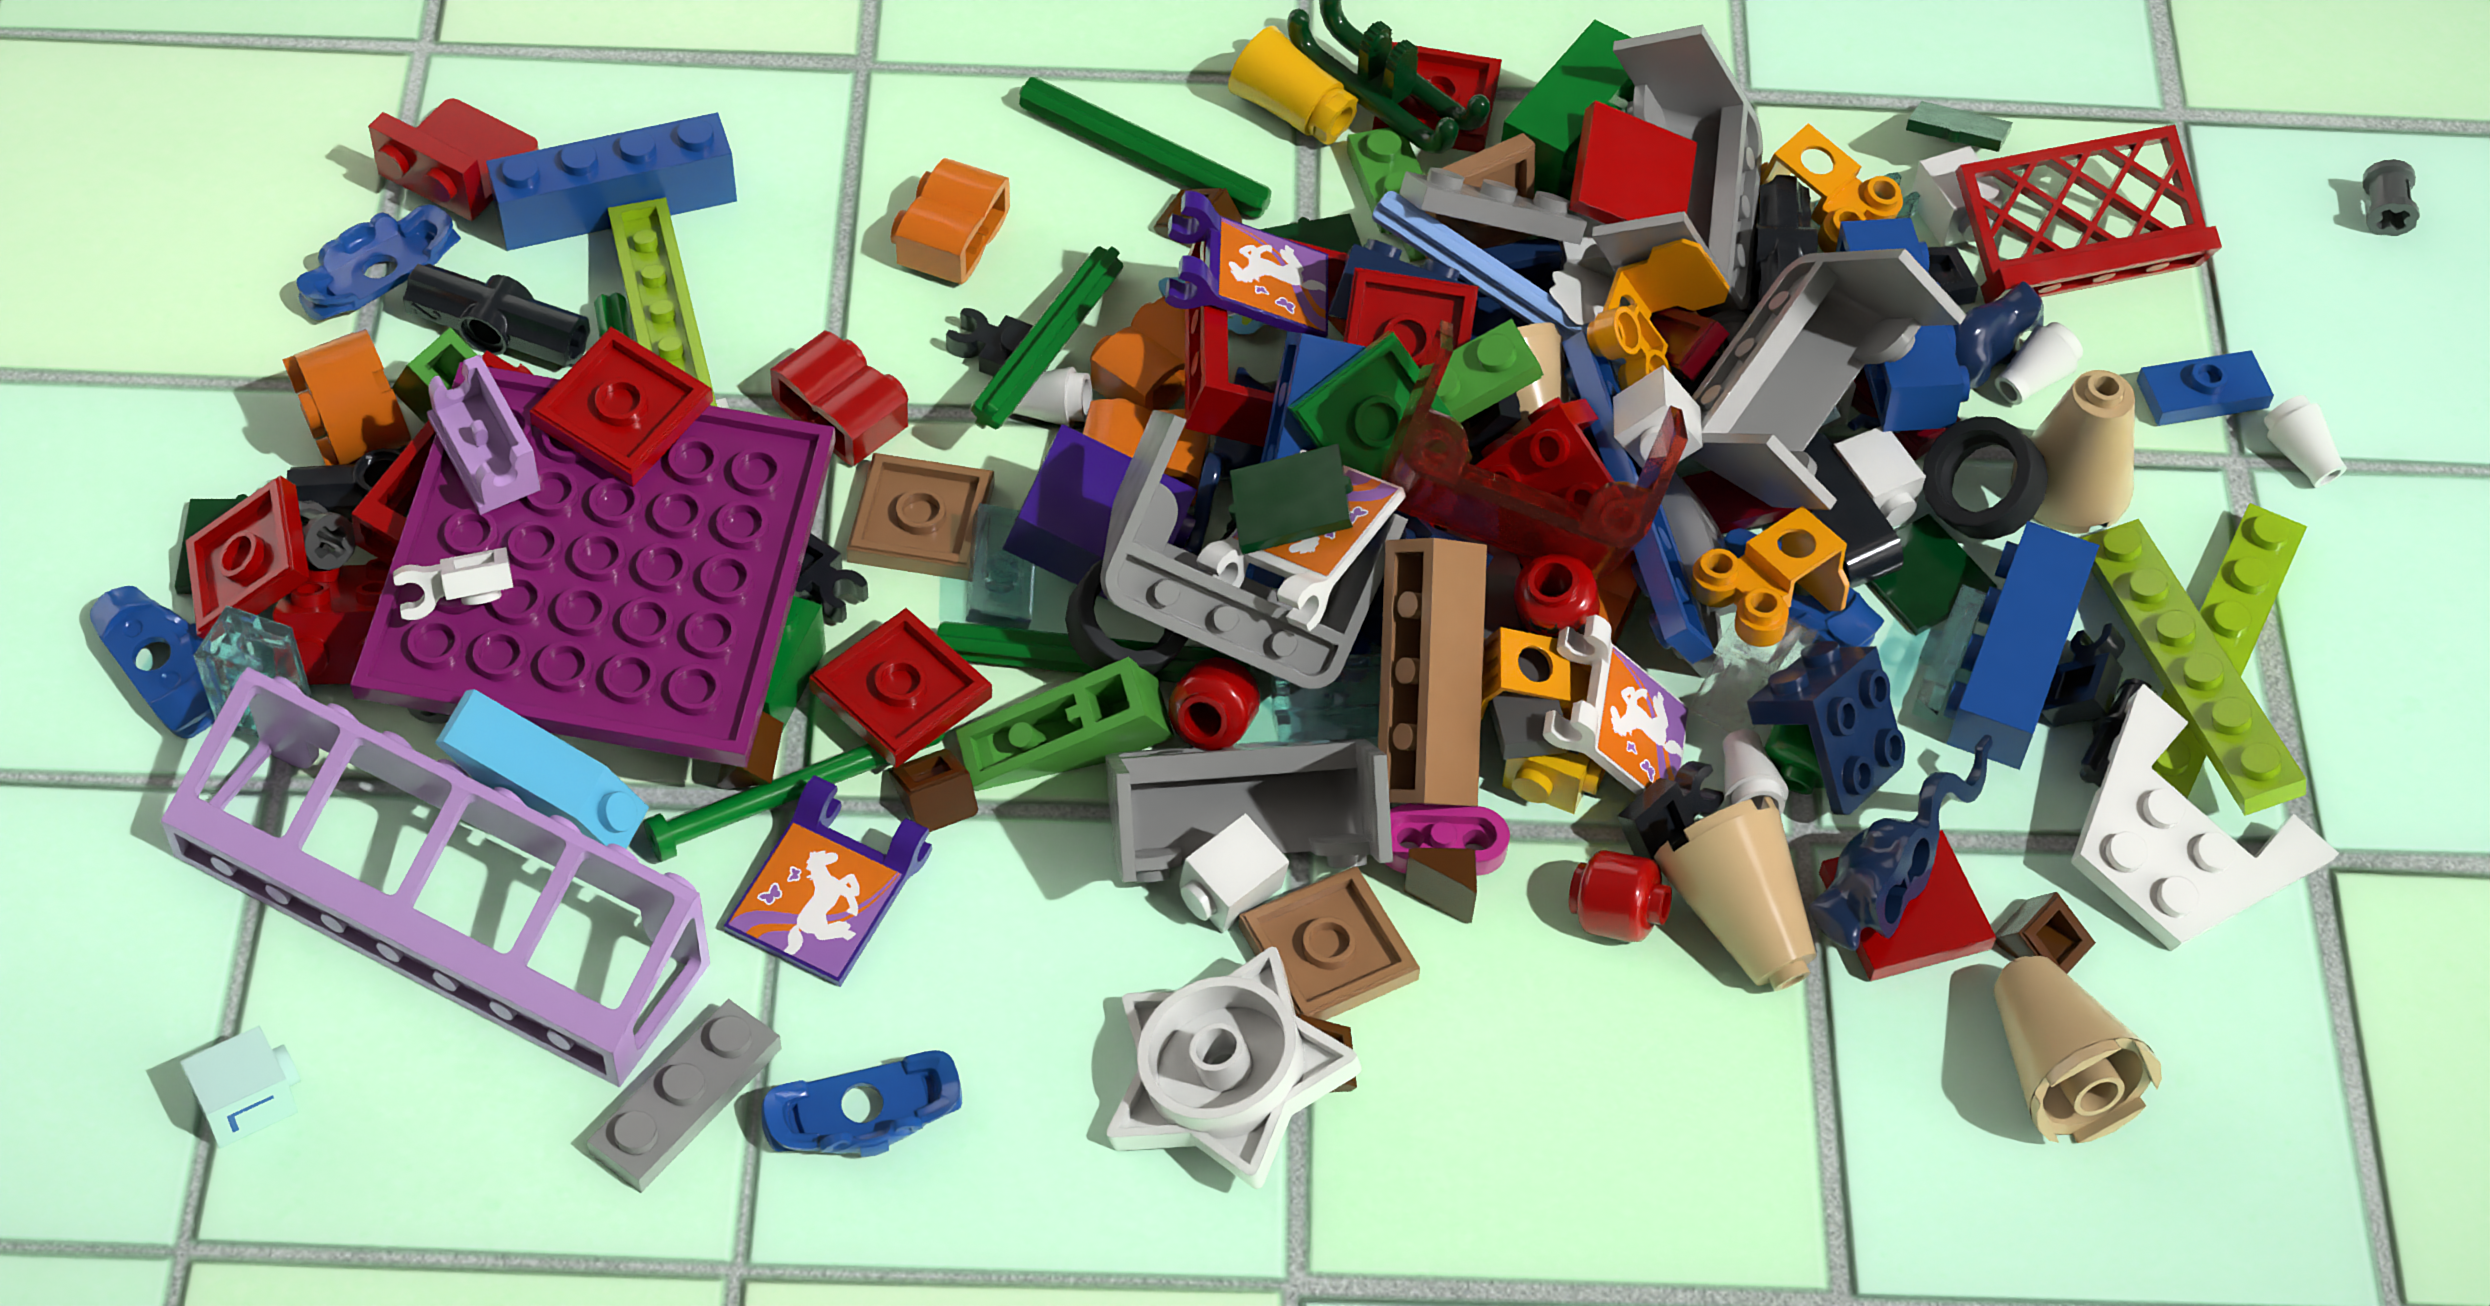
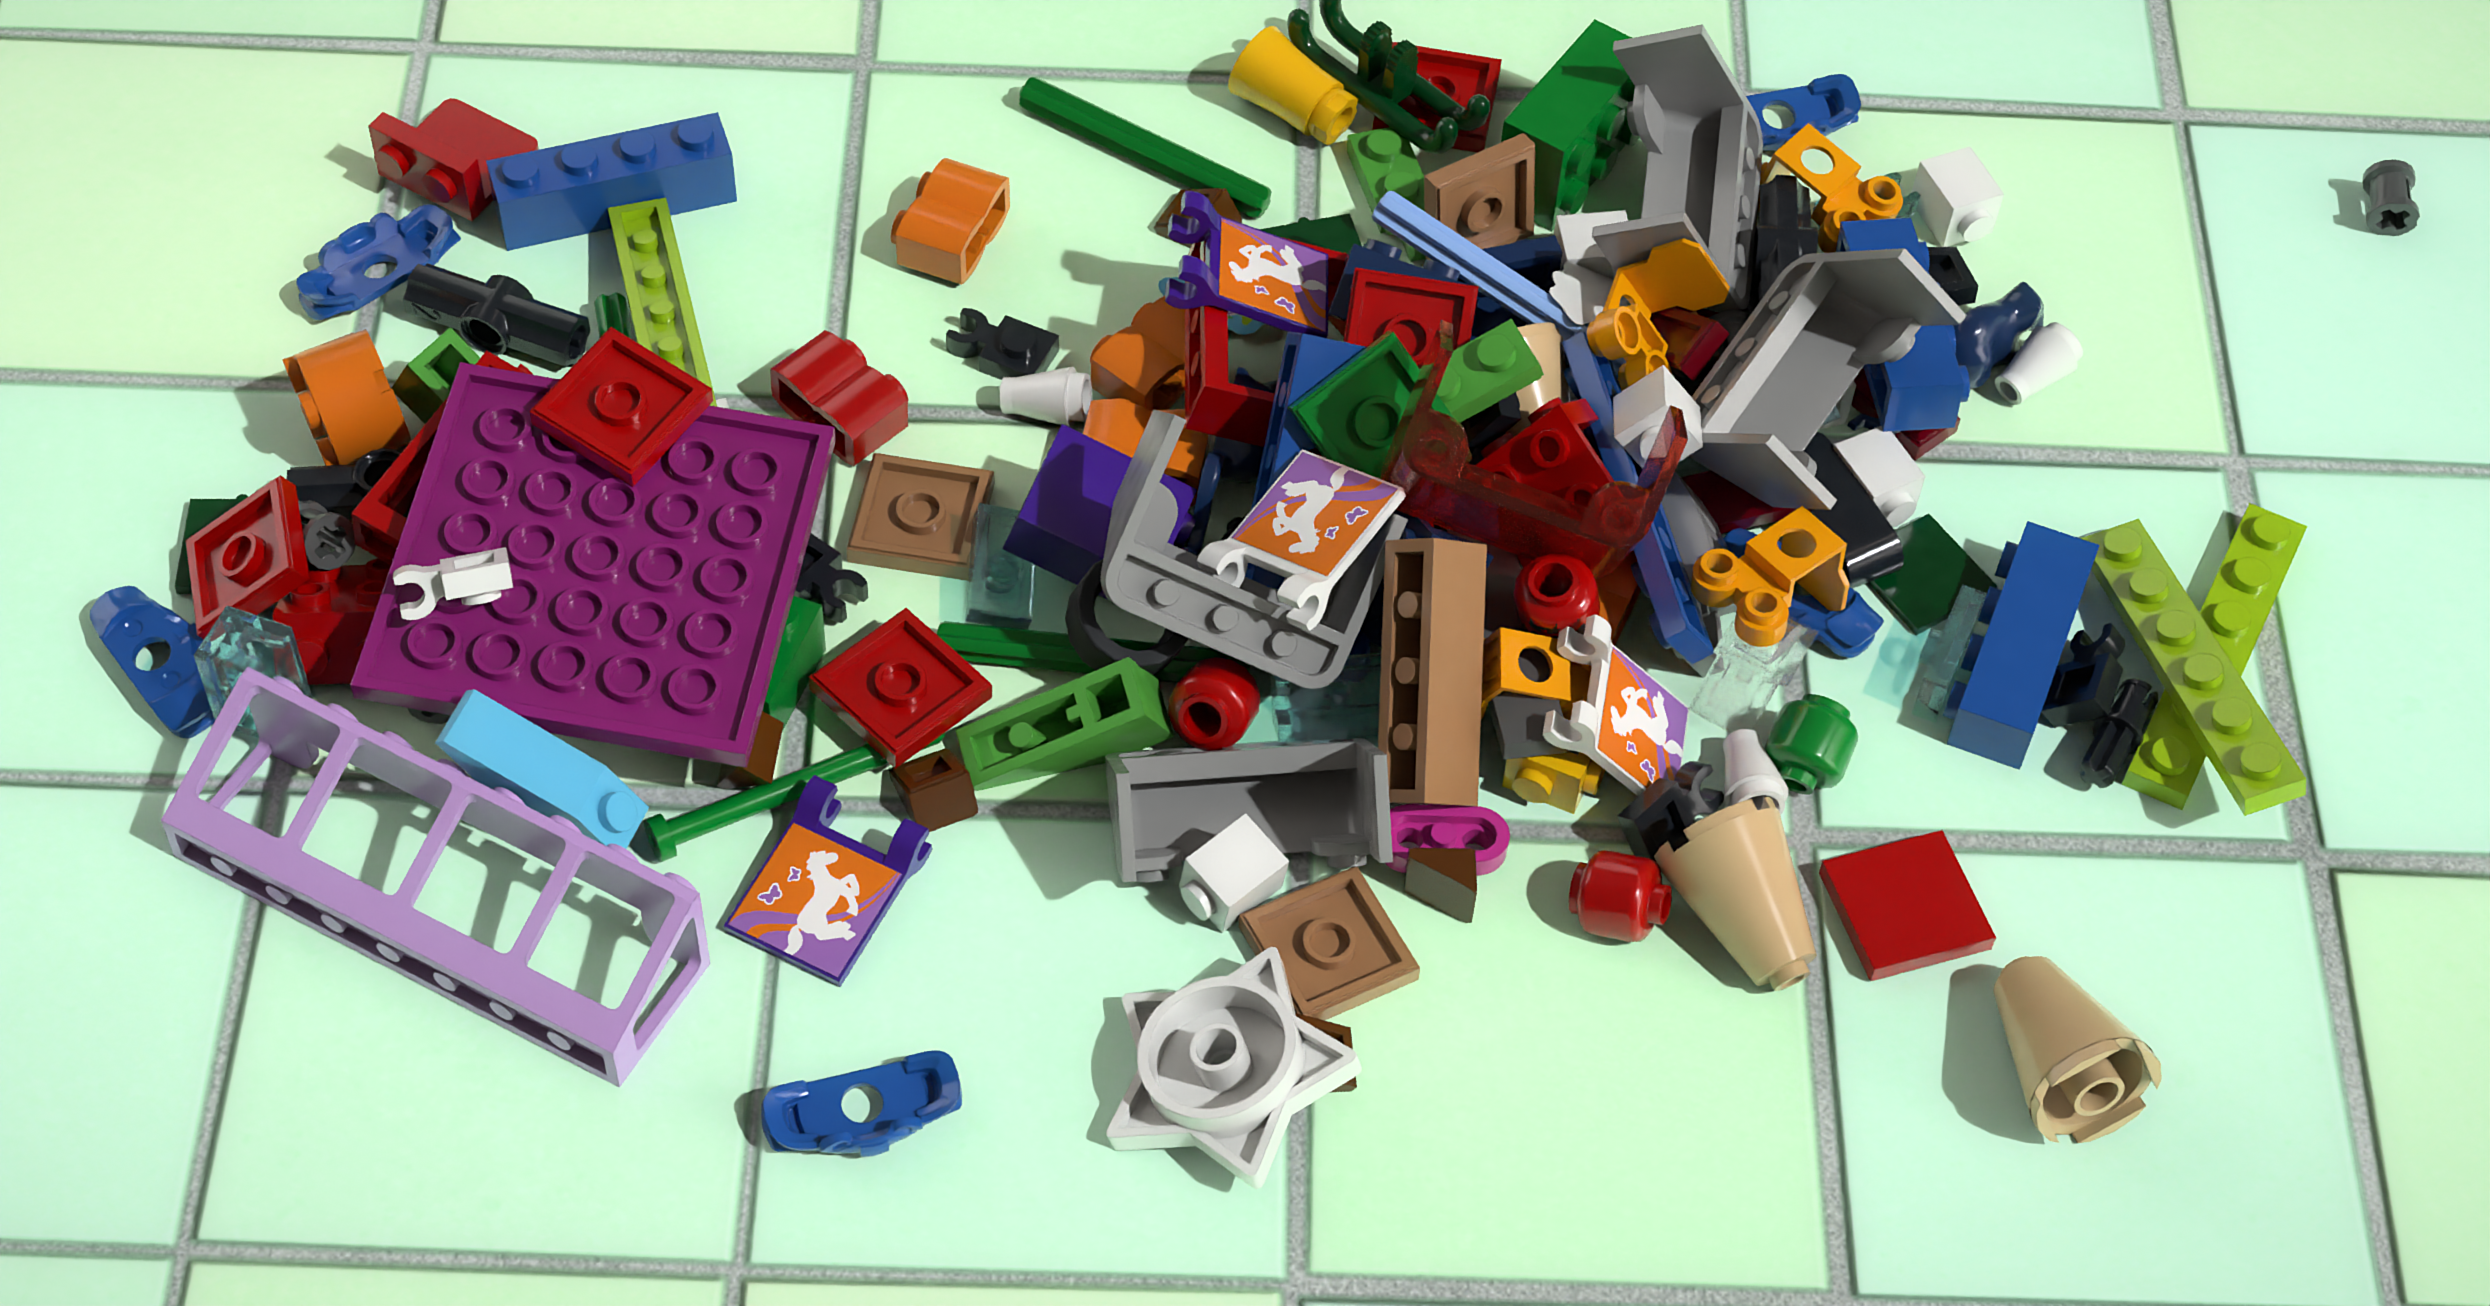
(242, 1085): light aqua brick -> none
(483, 438): lavender hinge -> none
(684, 1095): light grey plate -> none
(1046, 338): green axle -> none
(1290, 499): dark green piece -> none
(1493, 205): light grey plate -> none
(1629, 168): red tile -> none
(1824, 103): none -> blue piece
(1848, 713): dark blue bracket -> none
(1891, 861): dark blue animal -> none
(1959, 126): piece -> none
(1959, 443): black tyre -> none
(2045, 929): reddish brown slope -> none
(2088, 454): tan cone -> none
(2110, 258): red fence -> none
(2164, 854): white wing -> none
(2204, 387): blue plate -> none
(2305, 439): white cone -> none

